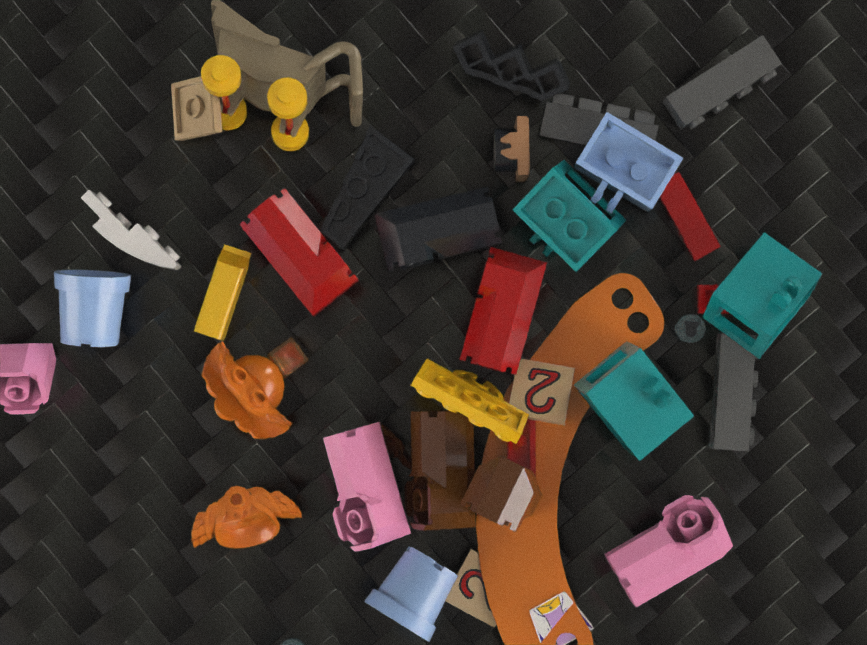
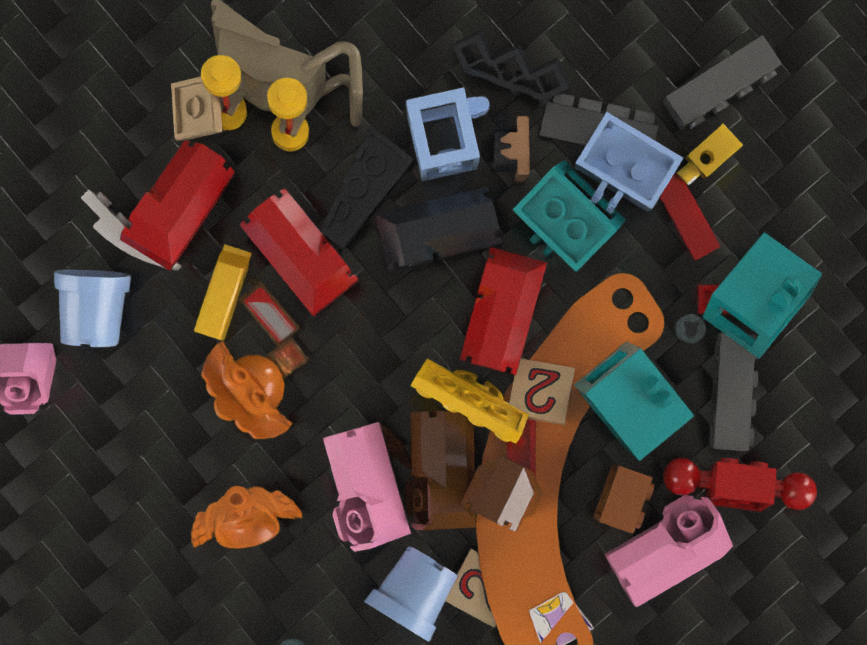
(177, 204): none -> red brick
(269, 313): none -> slope
(449, 160): none -> light blue piece
(624, 498): none -> dark orange brick
(718, 146): none -> yellow torso
(740, 485): none -> red brick

